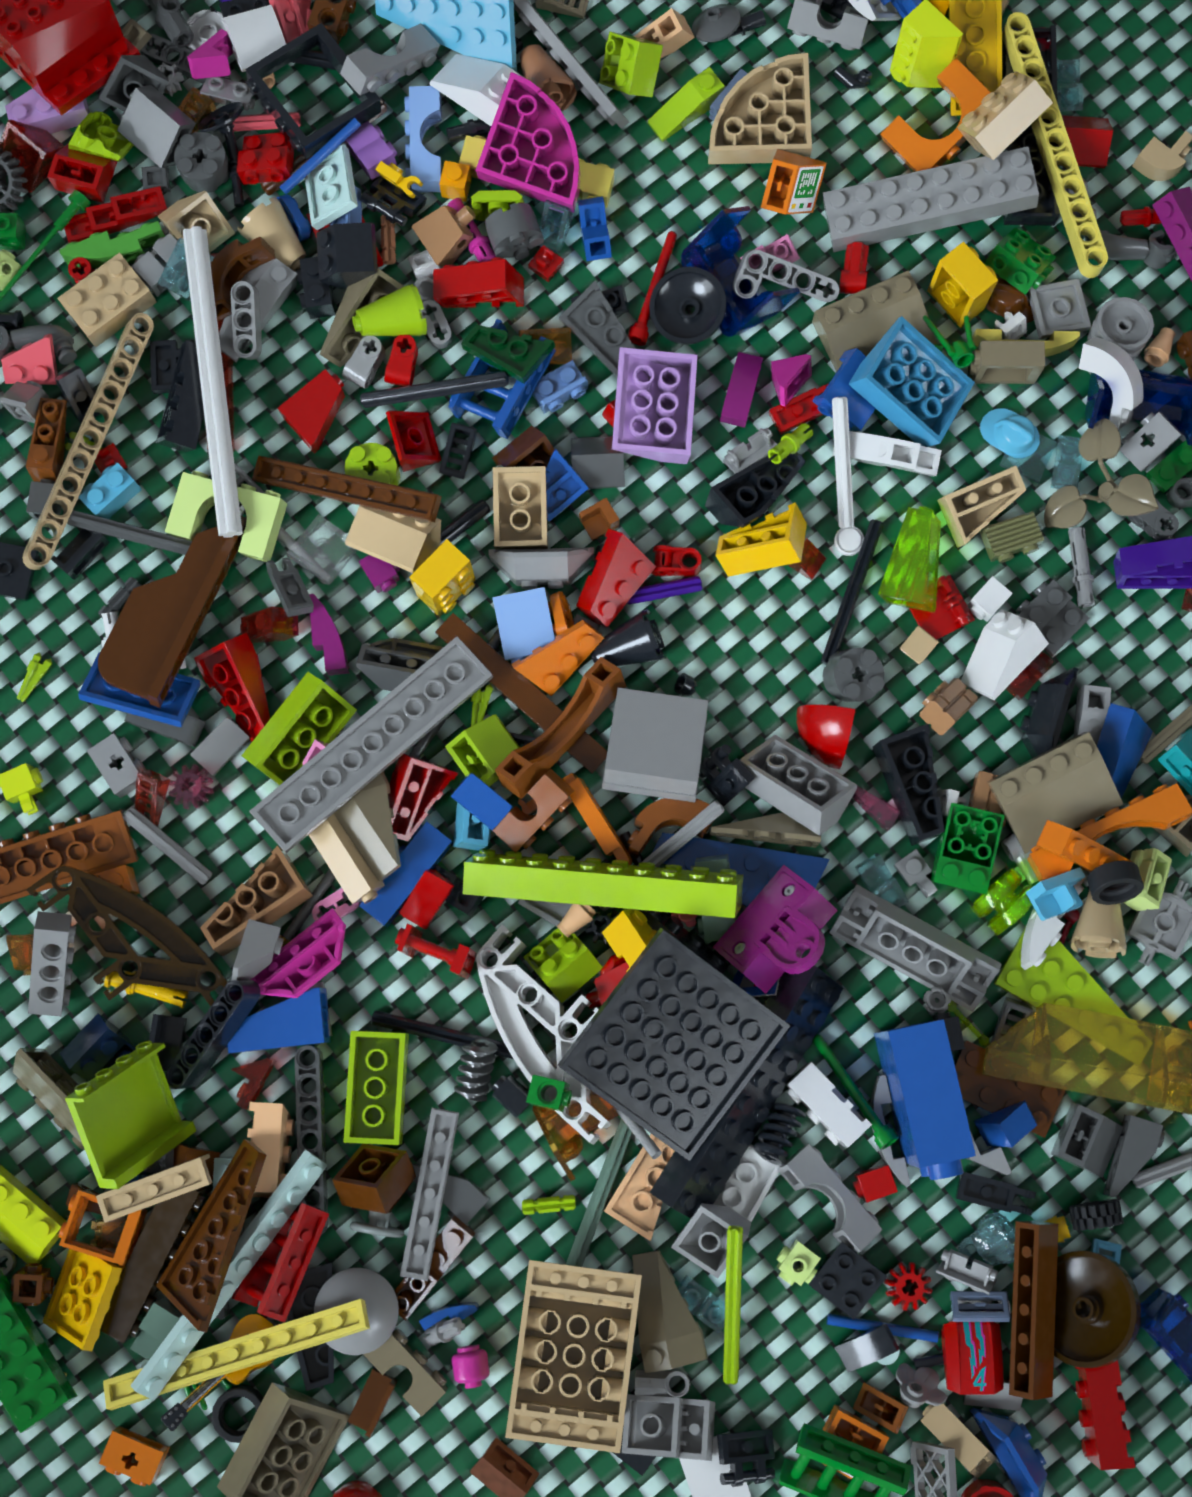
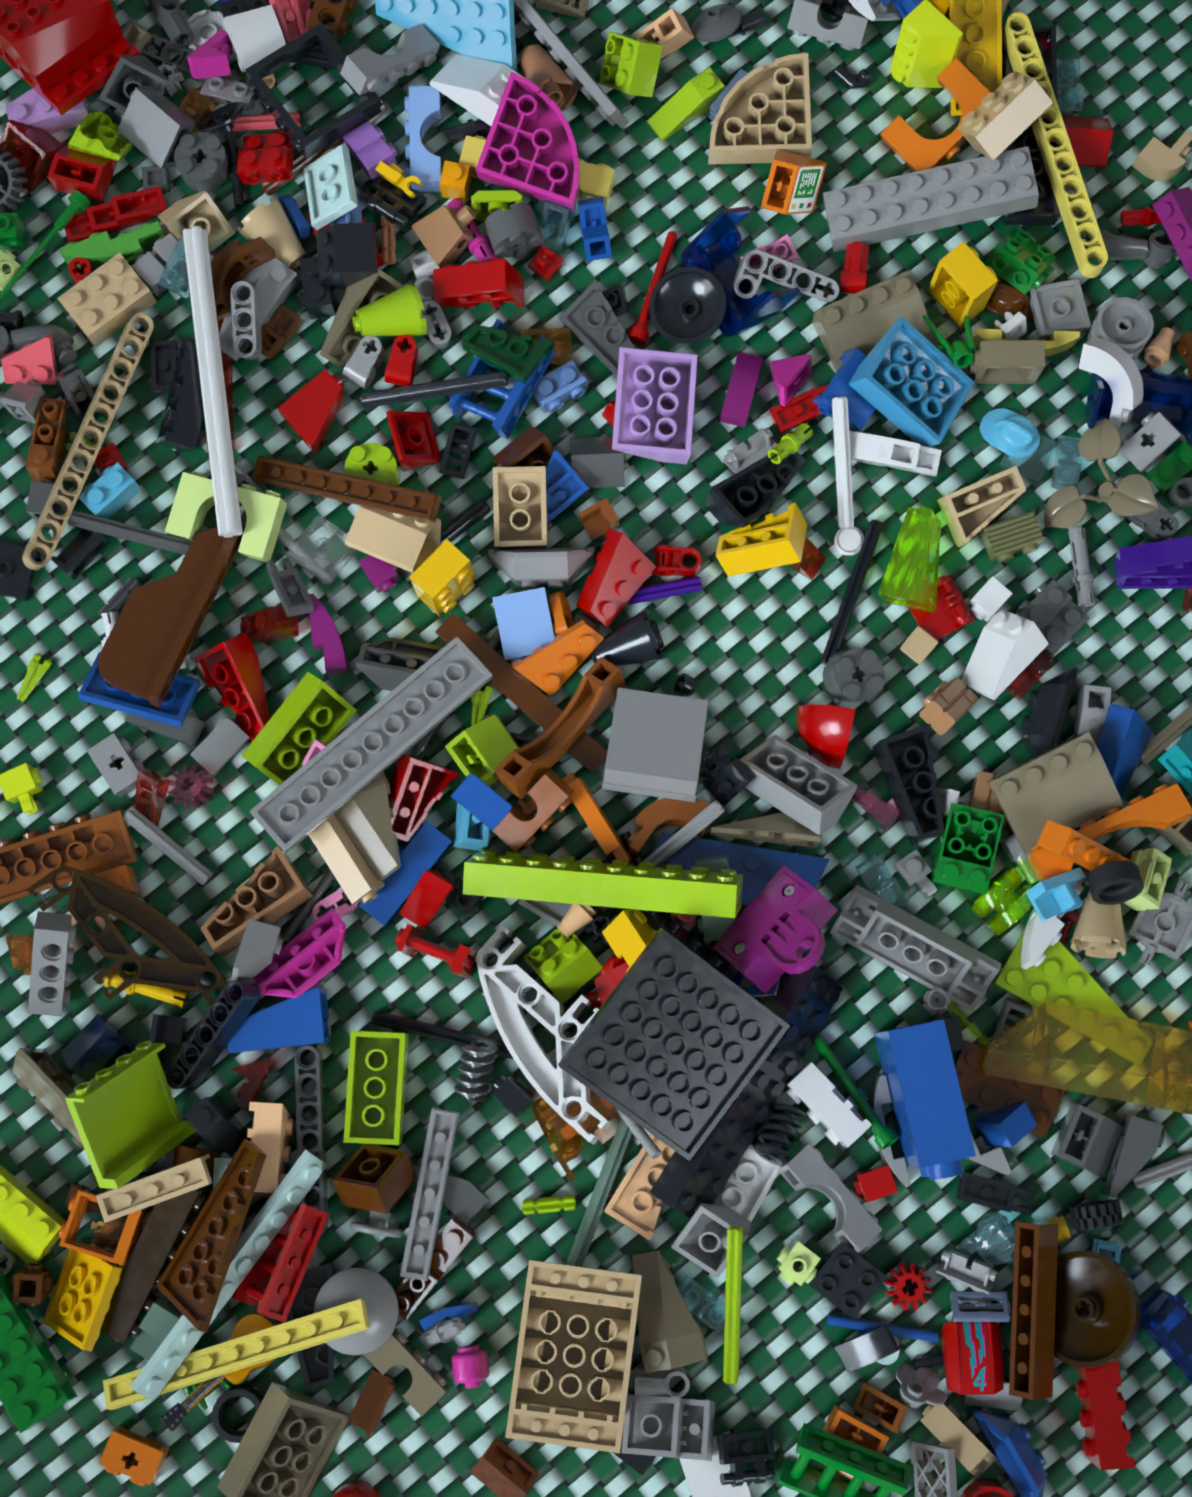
(217, 1124): none -> black slope
(279, 331): none -> reddish brown slope
(320, 155): blue bar -> none
(537, 1091): green brick -> none

